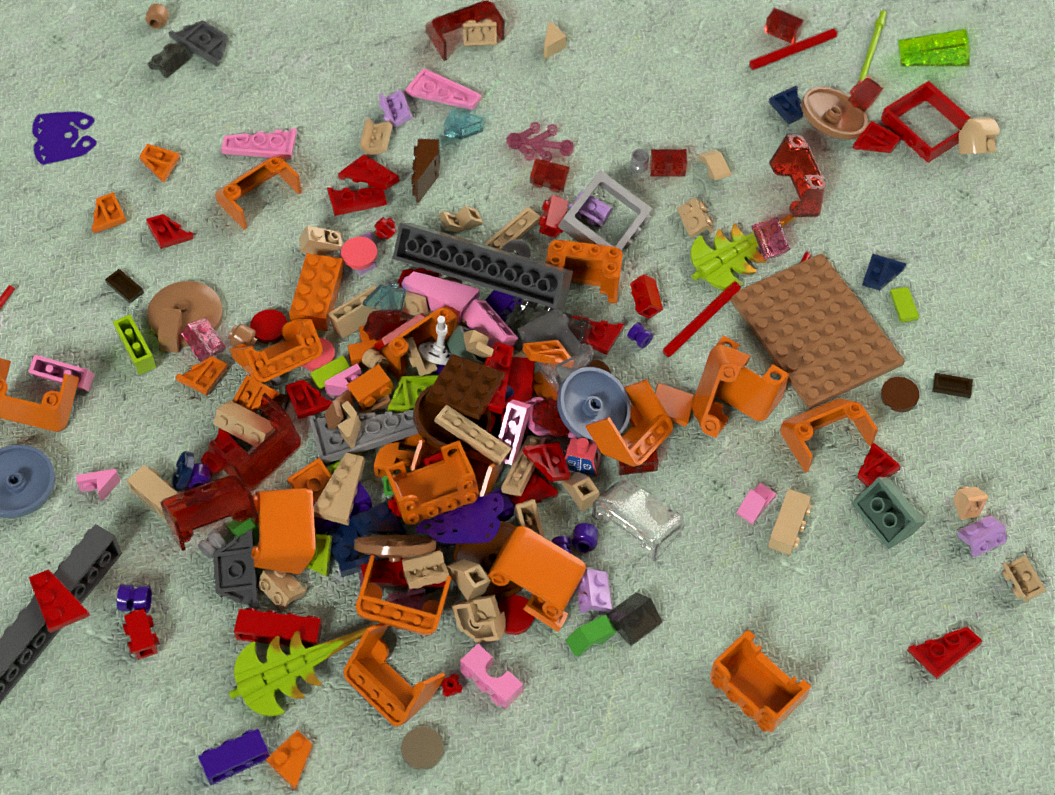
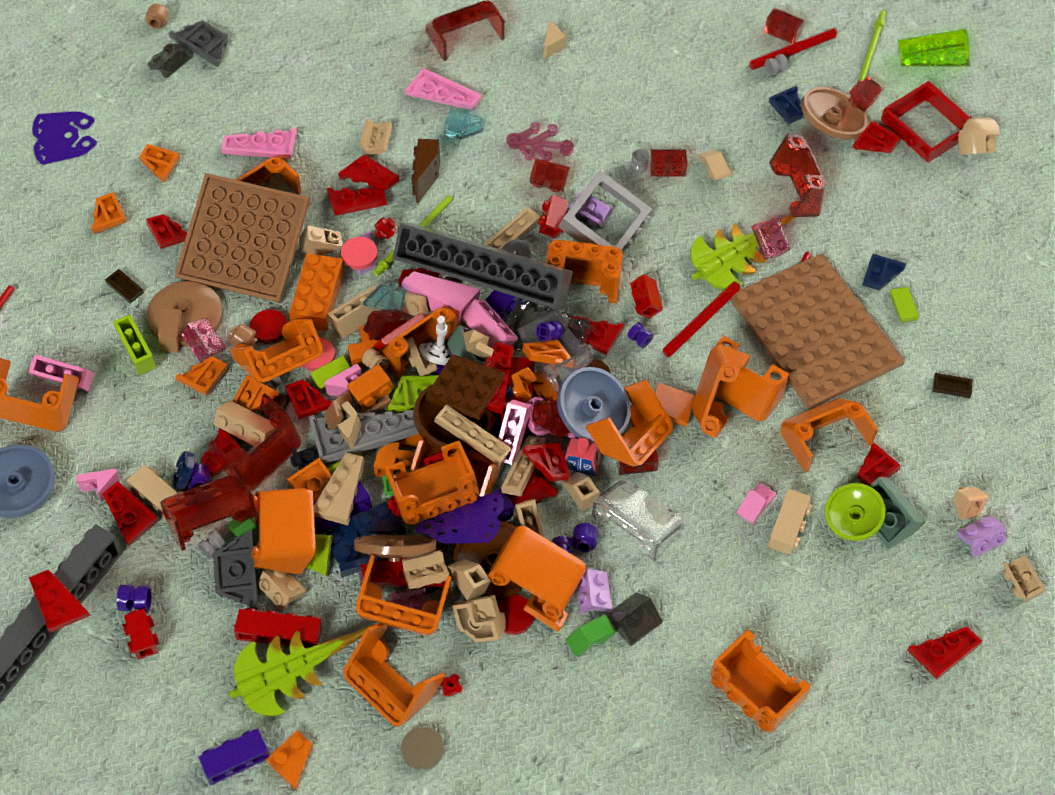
(129, 512): none -> red wing
(242, 237): none -> medium nougat plate
(304, 457): none -> black bracket
(383, 264): none -> lime bar
(395, 108): lavender bracket -> none
(463, 220): tan slope -> none
(479, 33): tan bracket -> none
(502, 690): bright pink arch -> none
(521, 380): none -> orange bracket
(549, 330): none -> dark purple wheel
(695, 217): tan bracket -> none
(777, 64): none -> light grey wheel
(853, 500): none -> lime dish
(900, 394): reddish brown tile -> none

